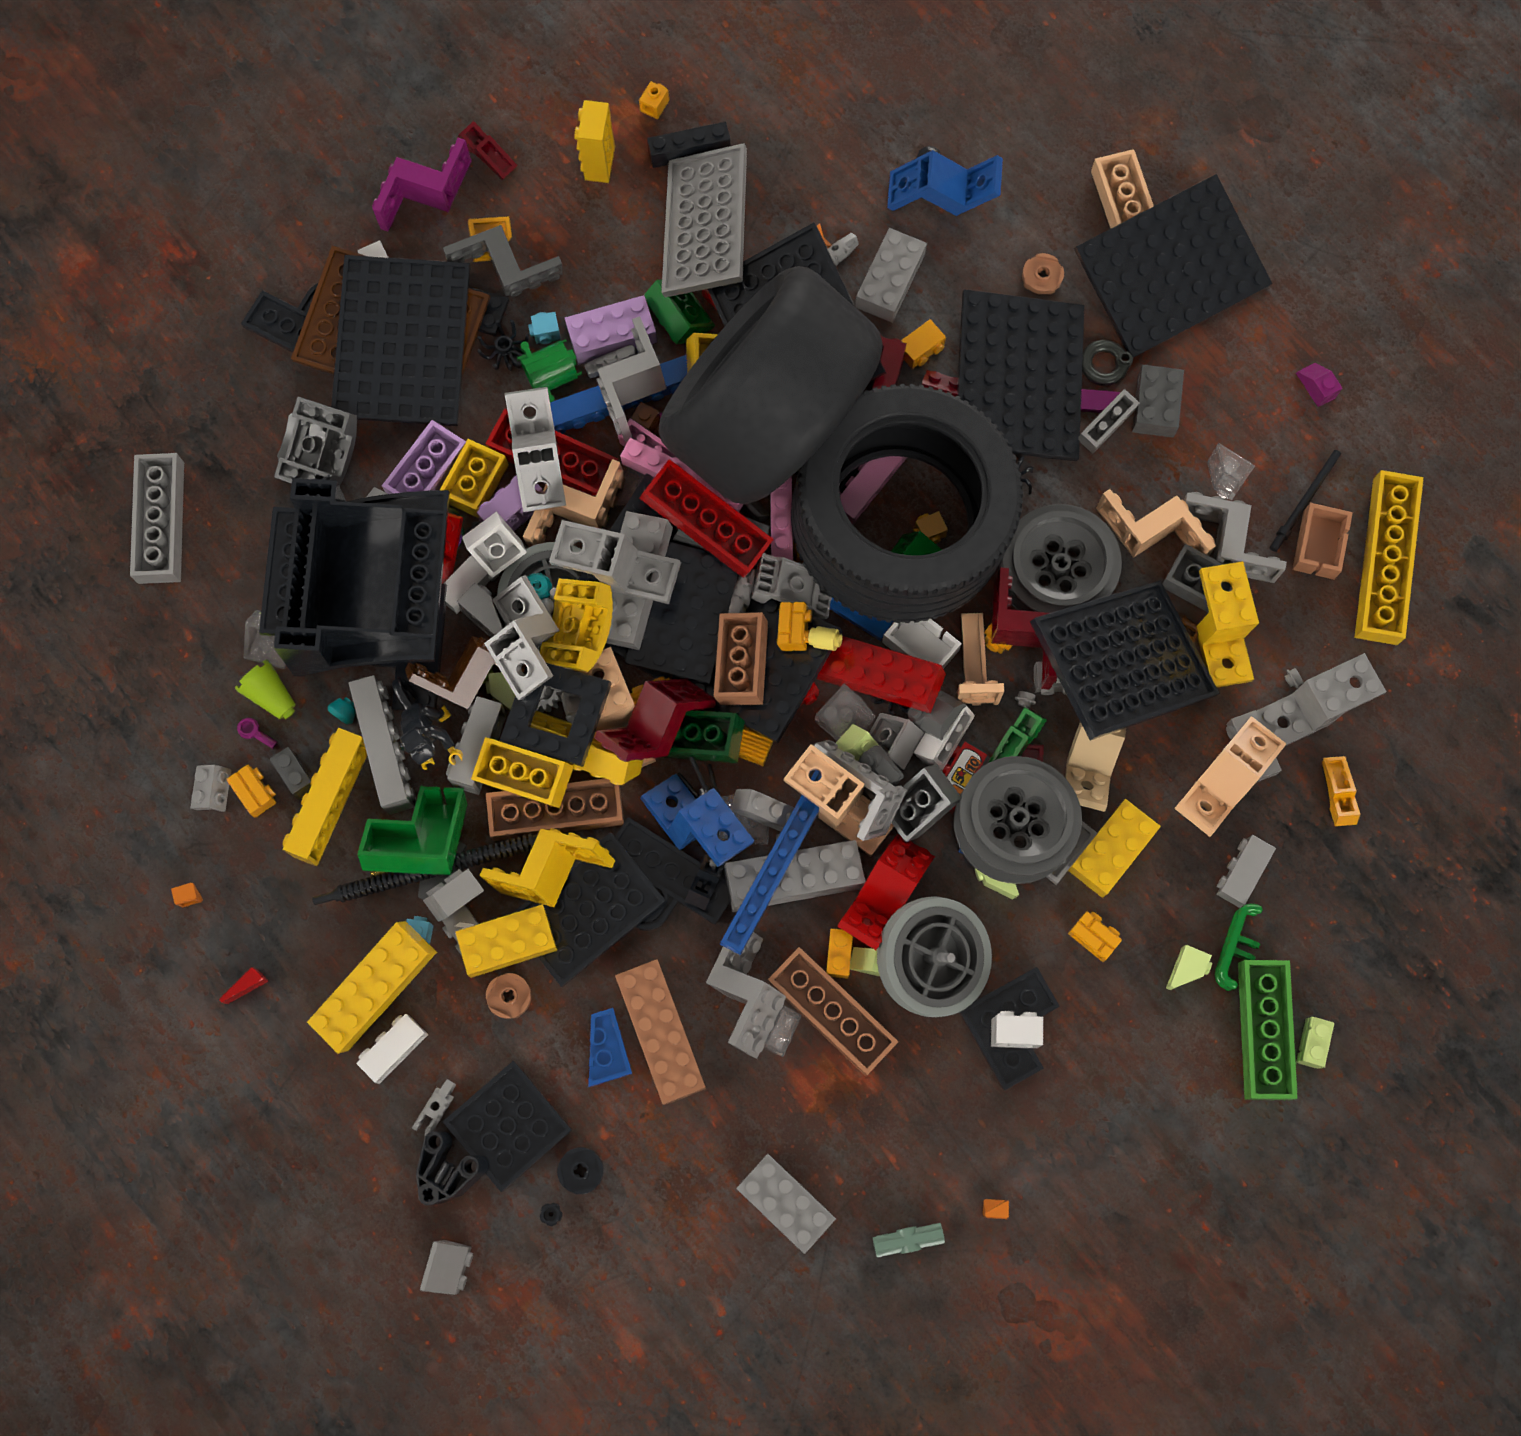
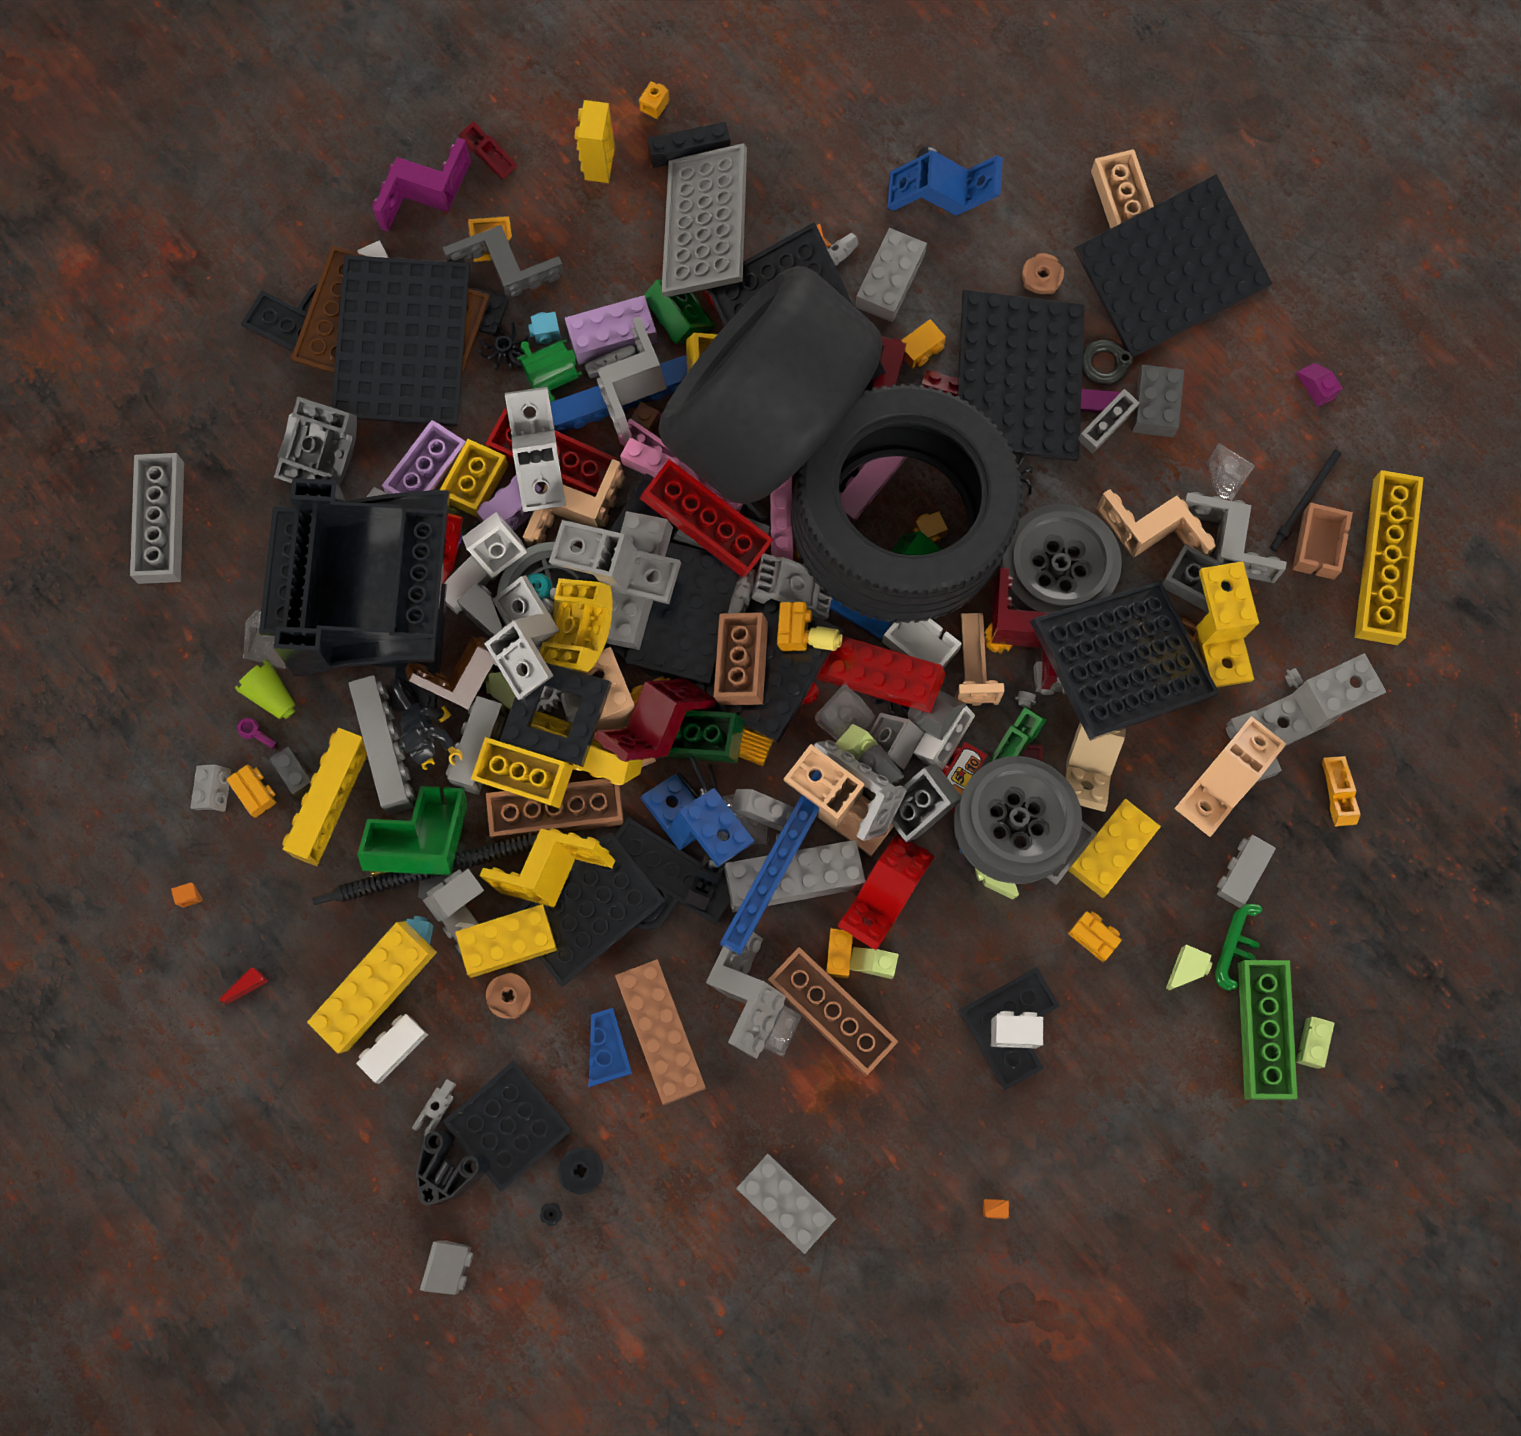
(343, 710): teal cone -> none
(908, 1240): sand green piece -> none
(934, 956): dark grey wheel -> none

